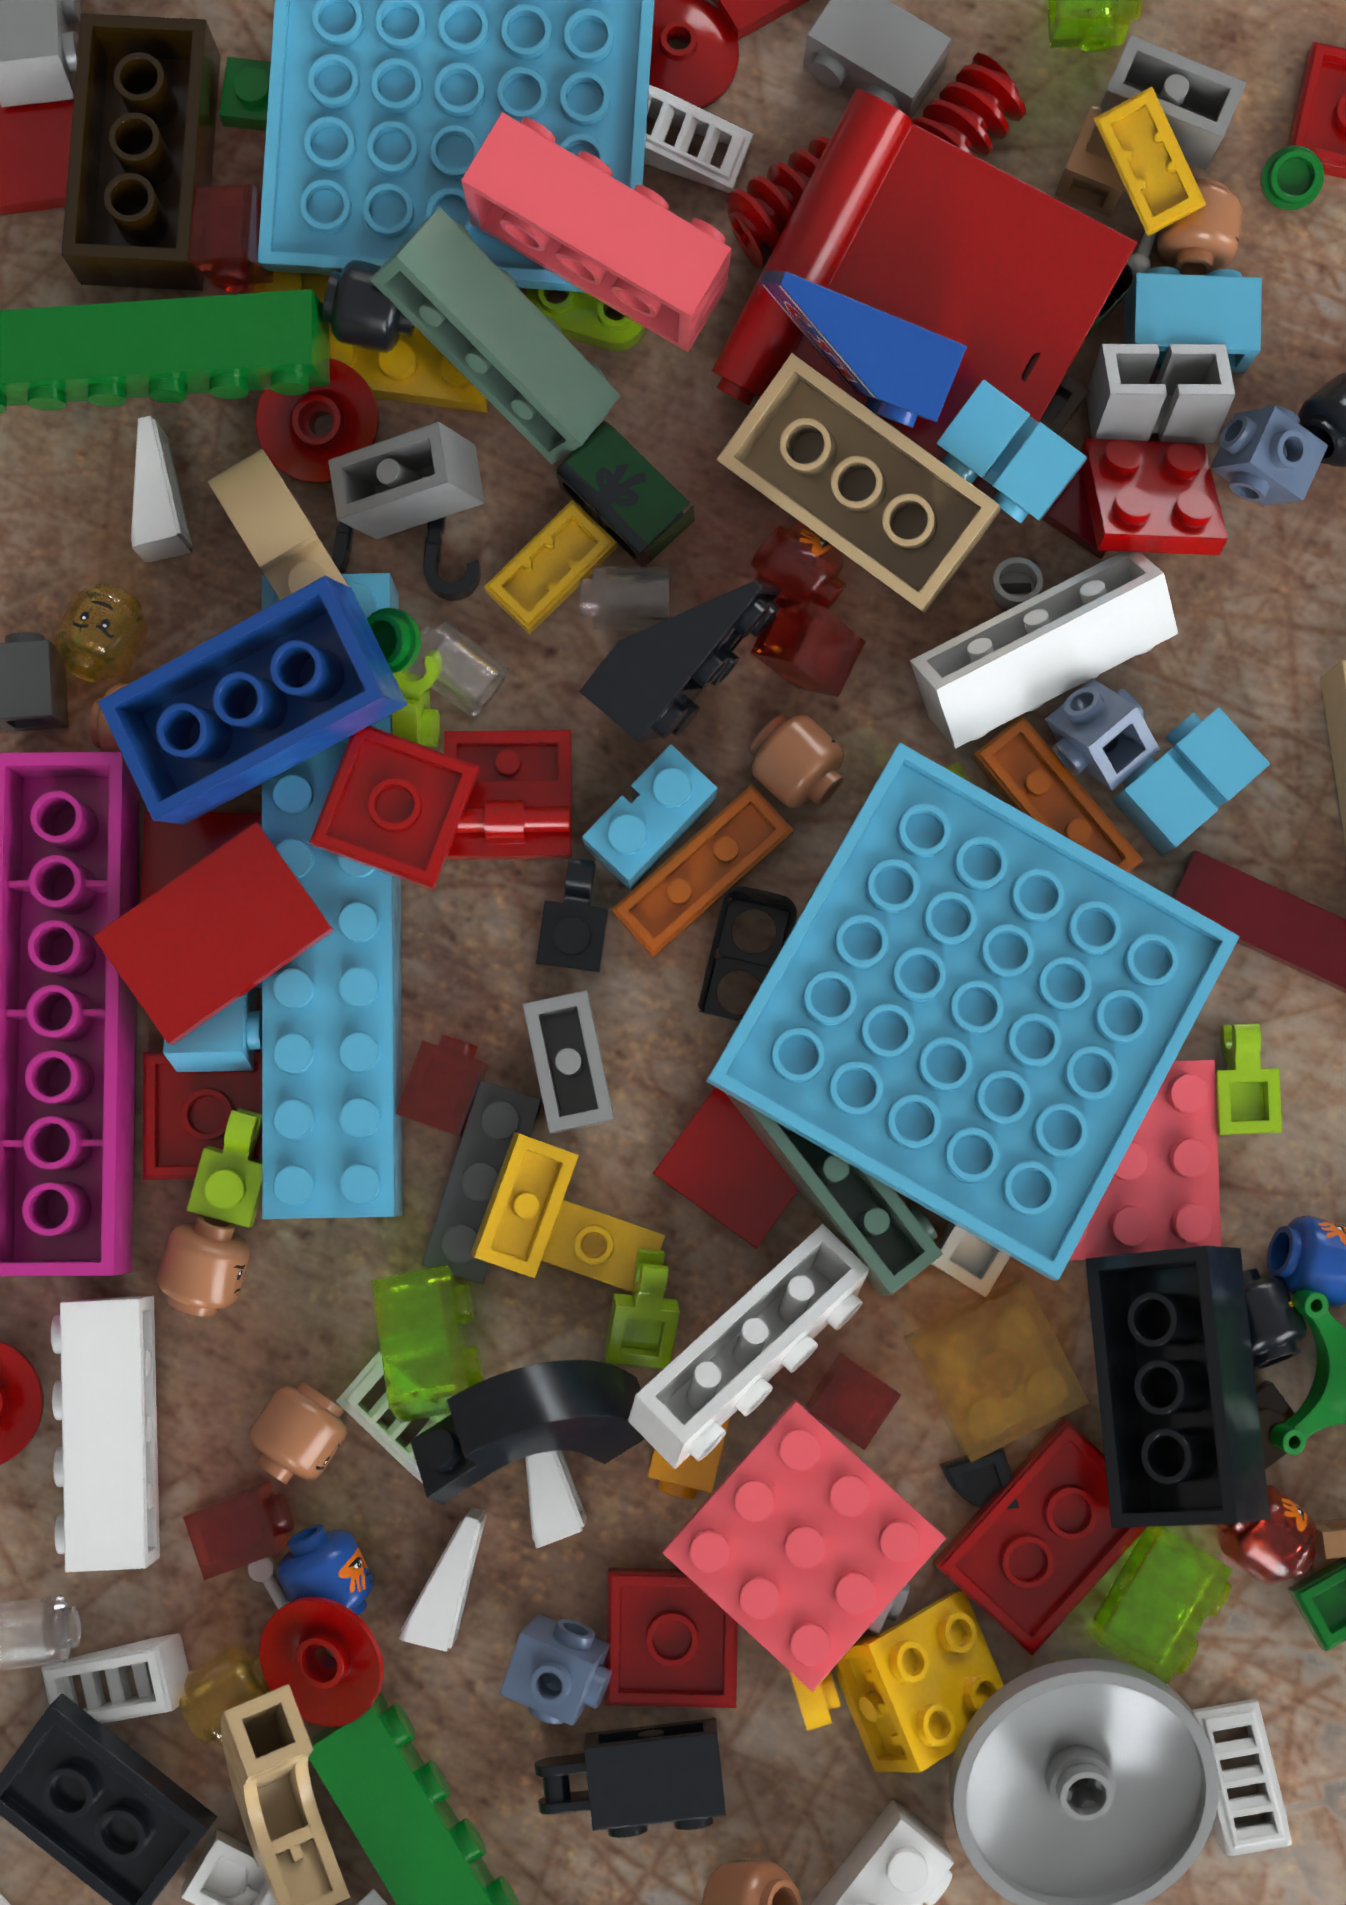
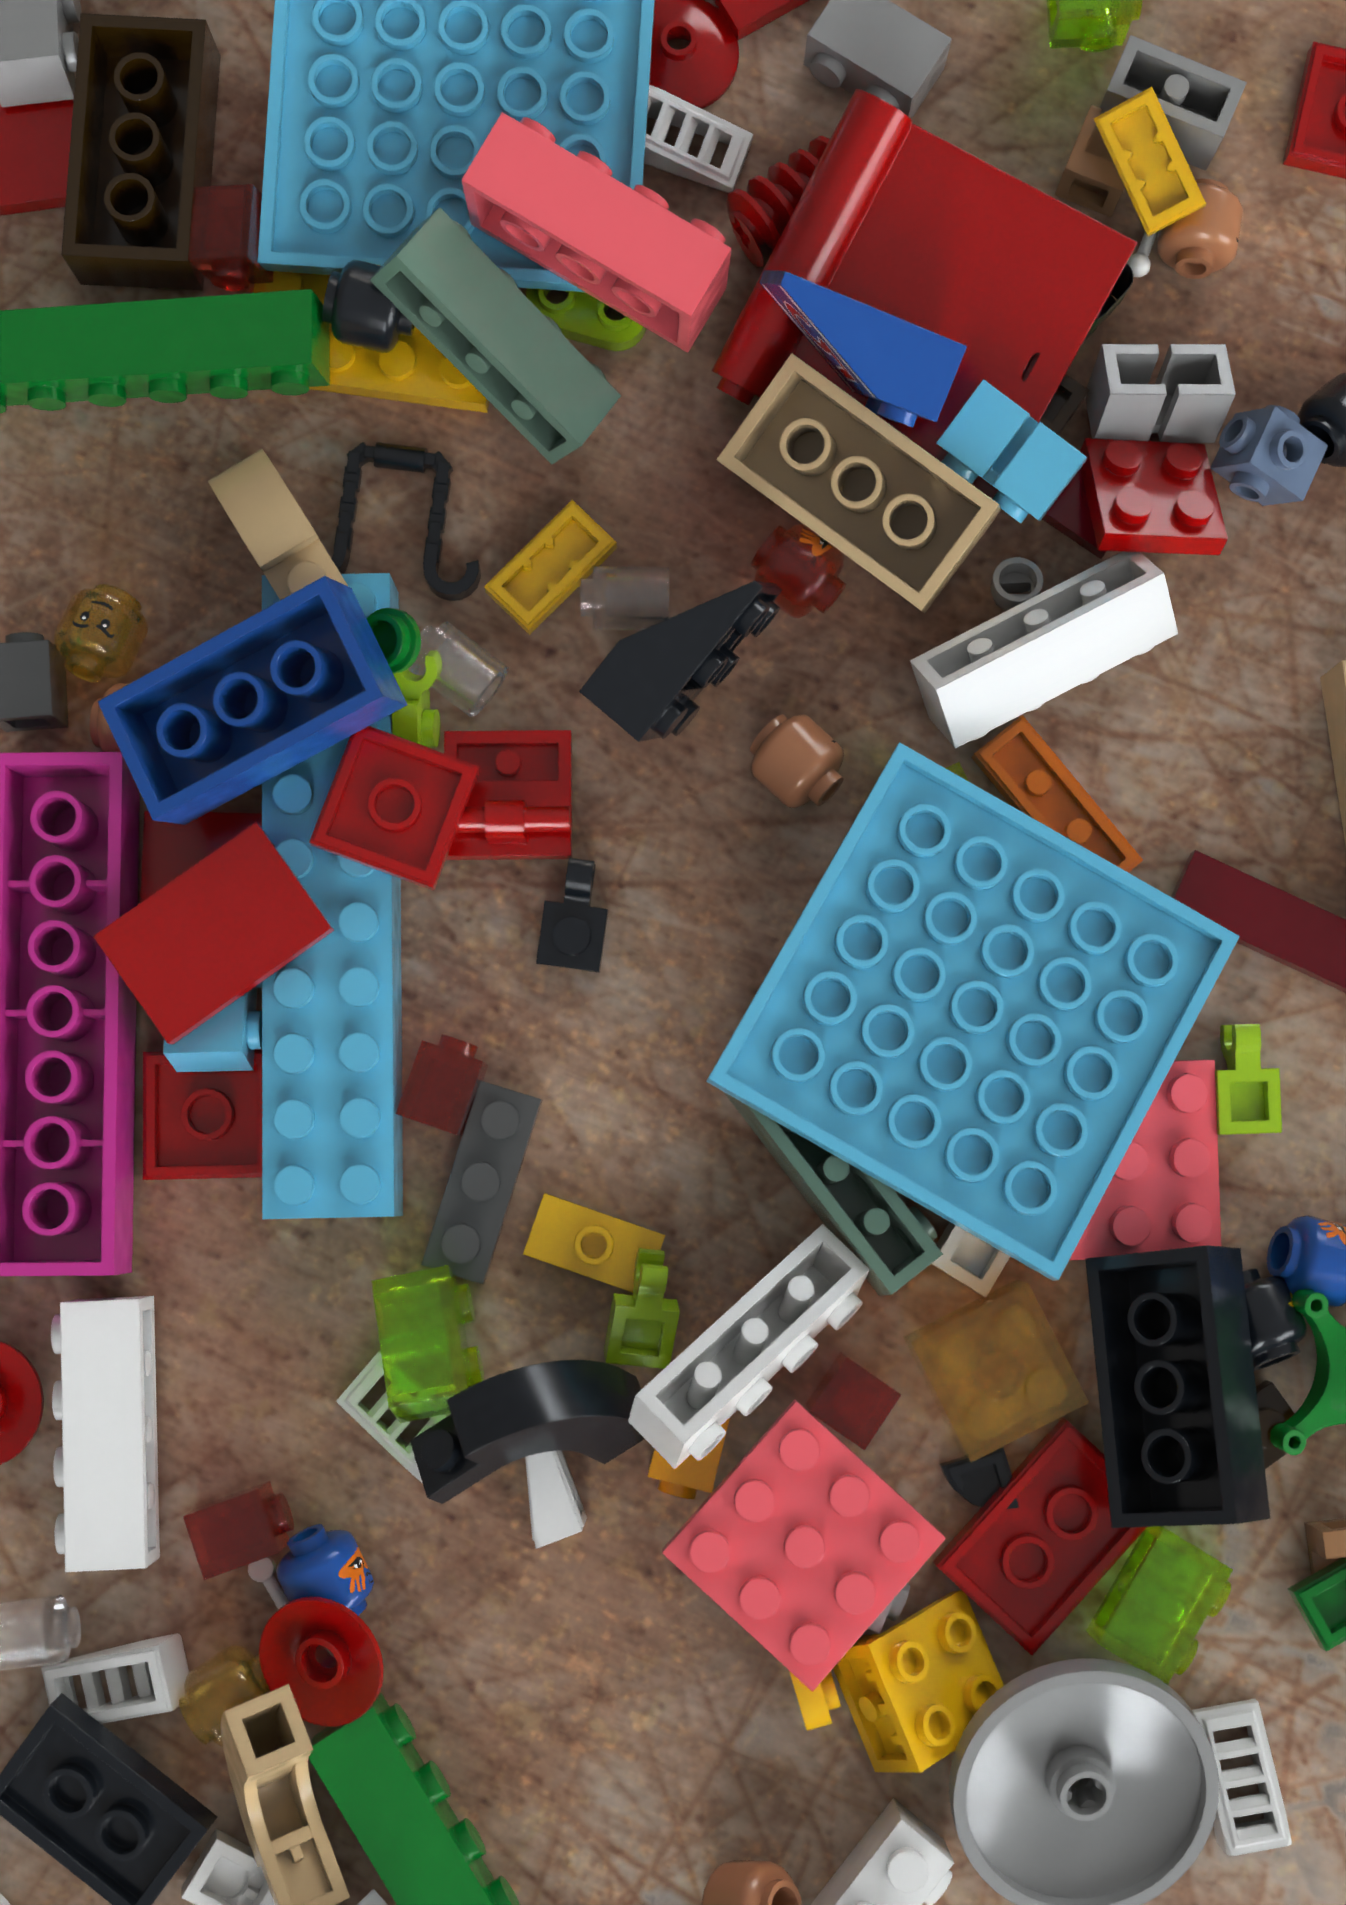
(158, 510): white slope -> none
(203, 1266): nougat head -> none
(230, 1179): lime plate -> none
(245, 94): green plate -> none
(288, 423): red dish -> none
(297, 1433): nougat head -> none
(406, 481): light grey brick -> none
(441, 1604): white slope -> none
(524, 1205): yellow plate -> none
(557, 1670): sand blue brick -> none
(568, 1062): light grey brick -> none
(624, 494): dark green piece -> none
(640, 1778): black brick -> none
(664, 807): medium azure piece -> none
(668, 1642): red tile -> none
(702, 871): orange tile -> none
(728, 1171): red tile -> none
(784, 916): black piece -> none
(809, 647): clear red brick -> none
(974, 107): red piece -> none
(1102, 734): sand blue brick -> none
(1190, 781): medium azure piece -> none
(1195, 309): medium azure piece -> none
(1275, 1546): clear red head -> none
(1292, 178): green plate -> none

